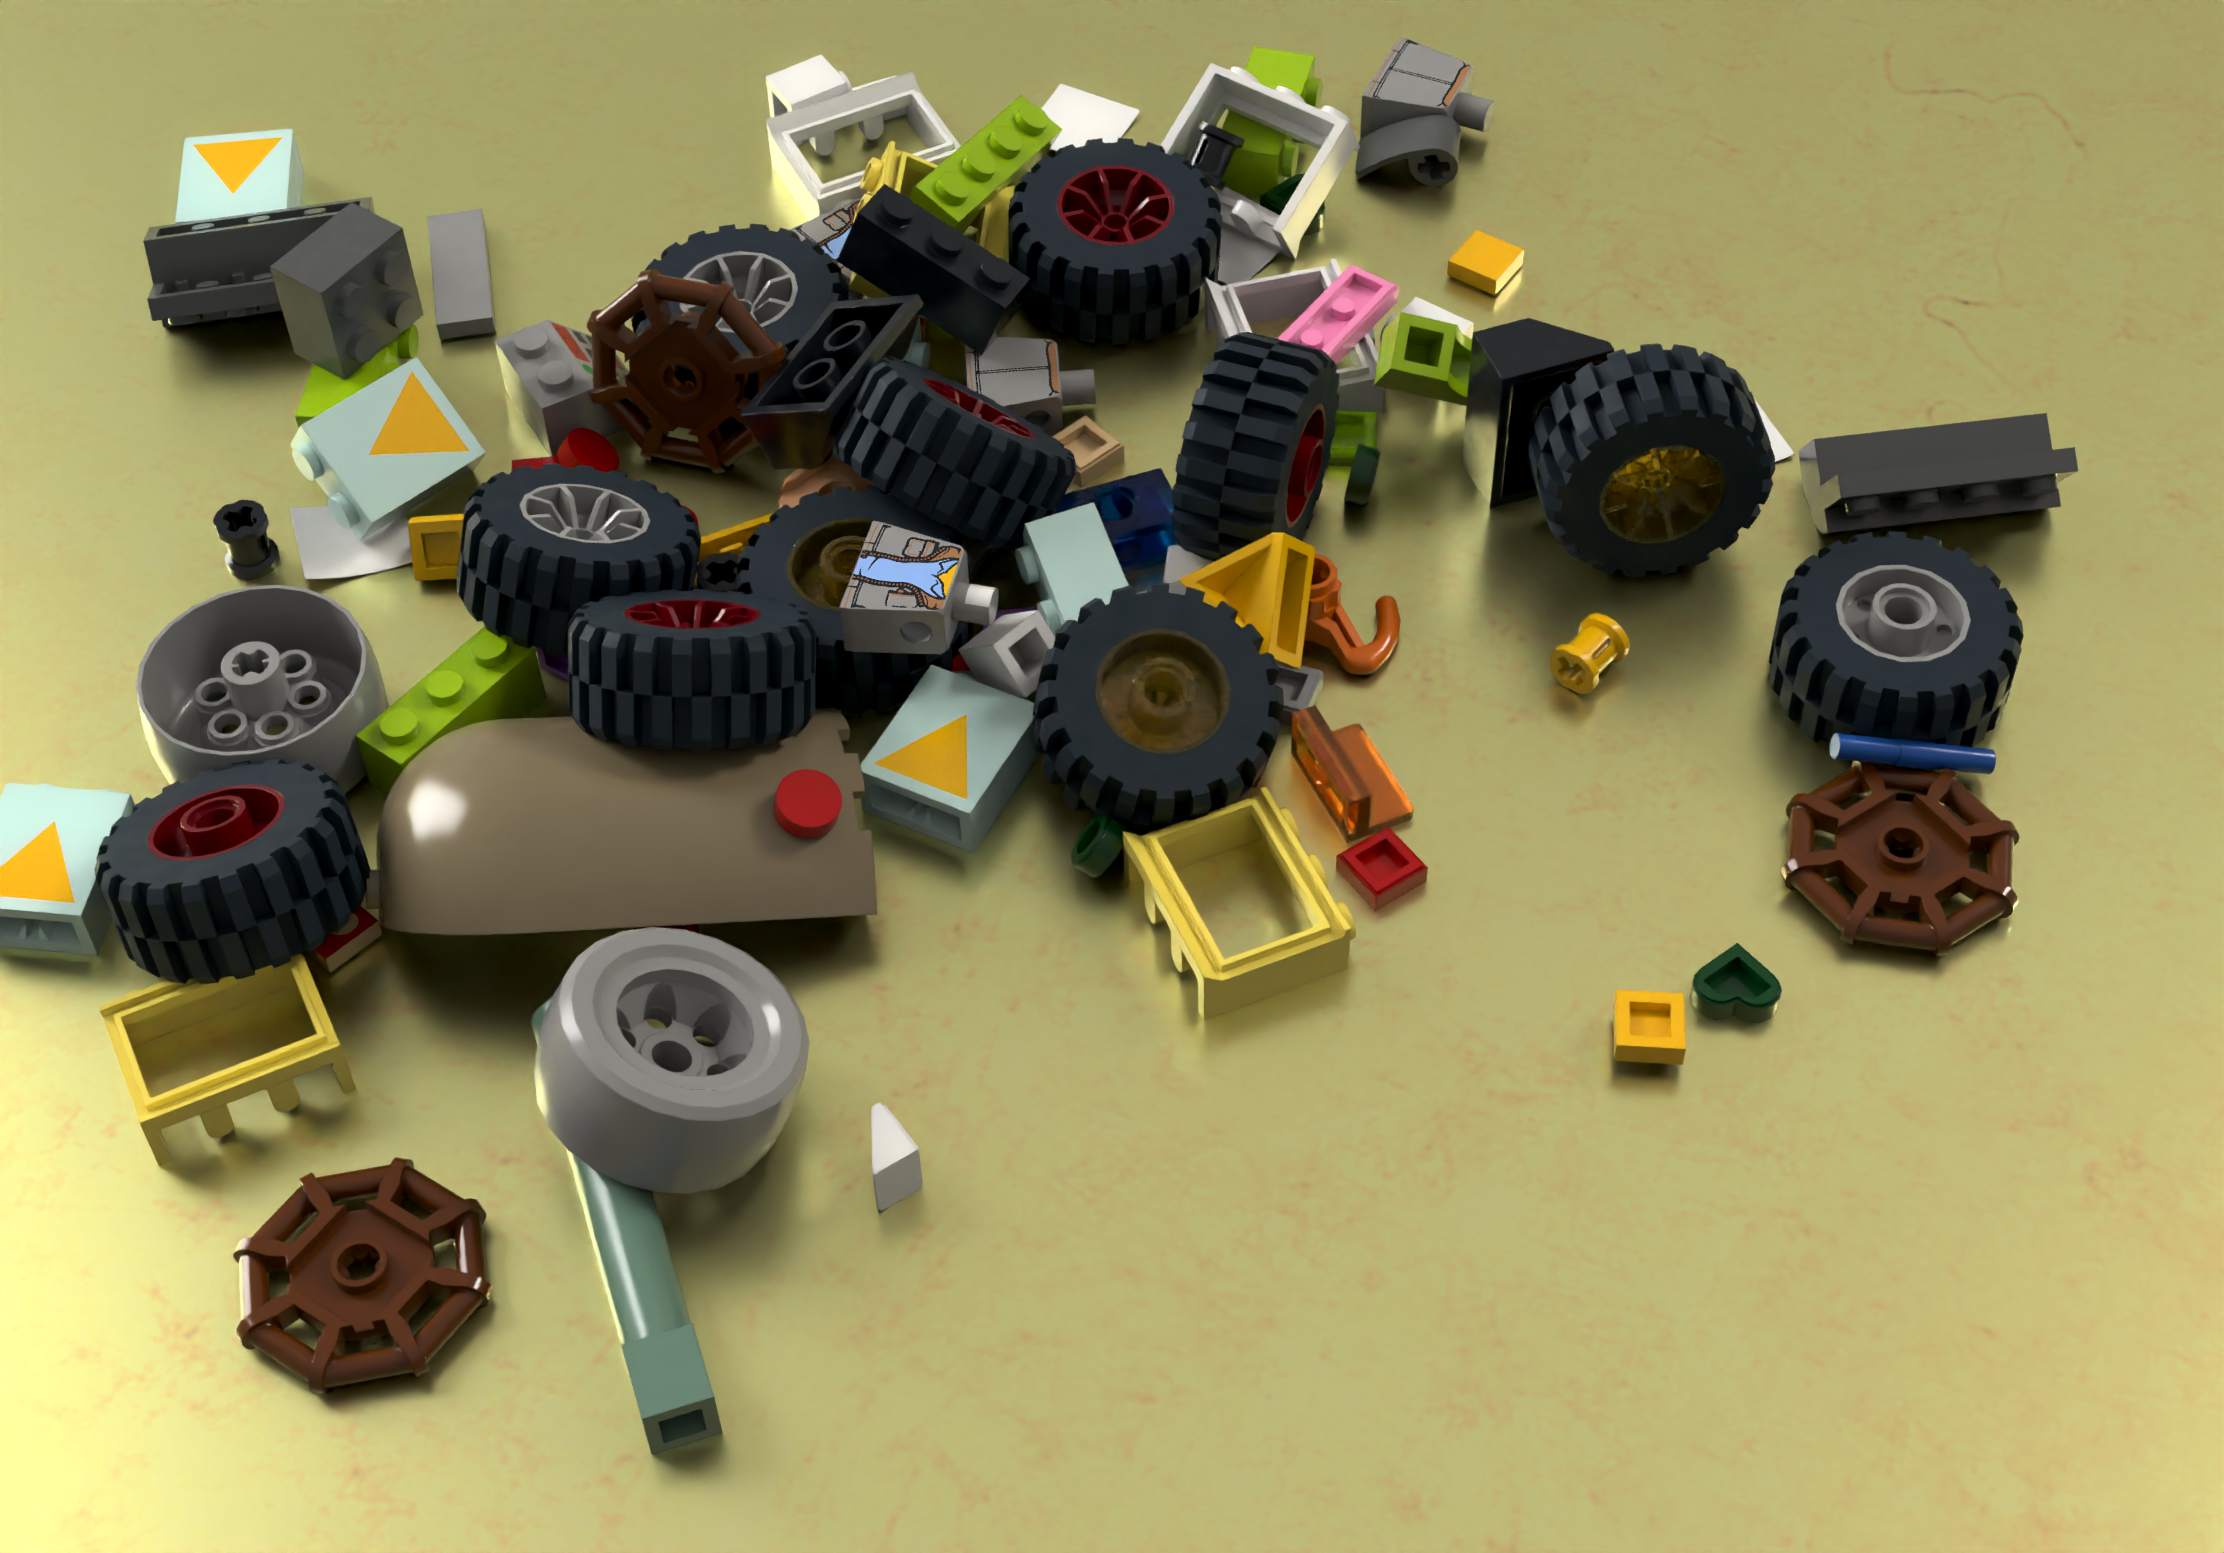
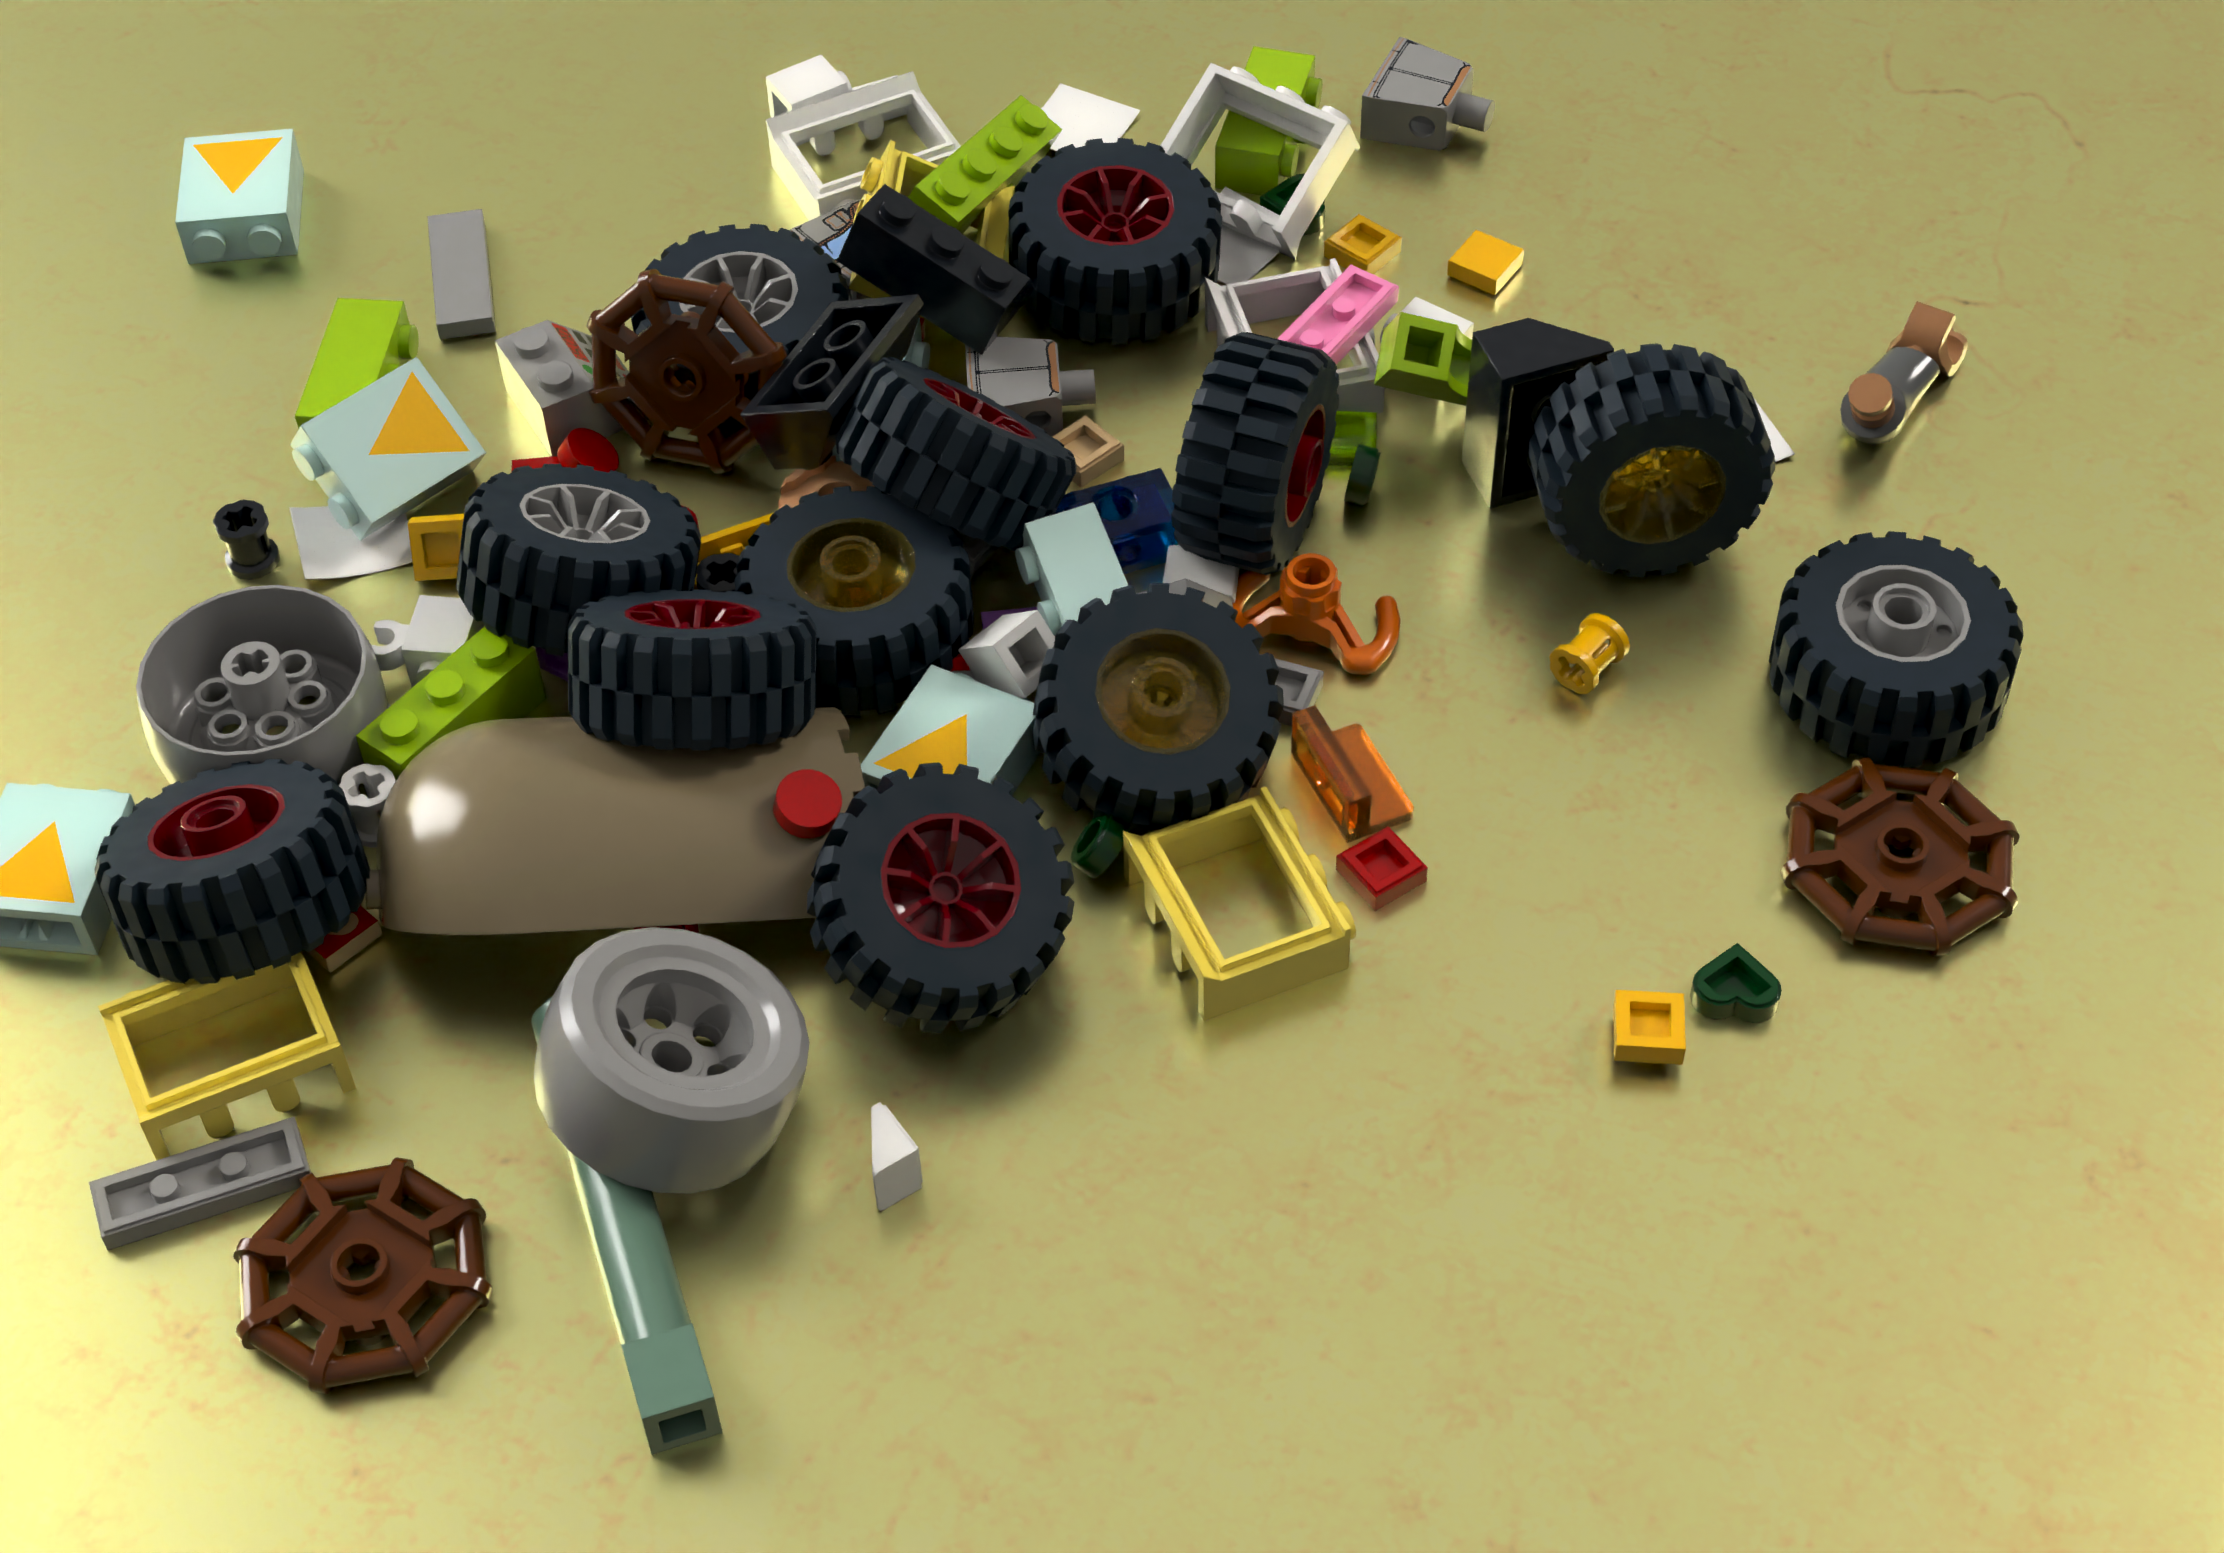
(199, 1183): none -> light grey tile
(224, 263): dark grey brick -> none
(347, 290): dark grey brick -> none
(365, 809): none -> white bush
(434, 633): none -> white brick
(910, 594): light grey torso -> none
(940, 897): none -> black wheel
(1214, 153): black bush -> none
(1268, 588): yellow slope -> none
(1363, 245): none -> yellow tile
(1426, 141): dark grey panel -> none
(1889, 392): none -> piece
(1912, 753): blue piece -> none
(1933, 473): dark grey brick -> none

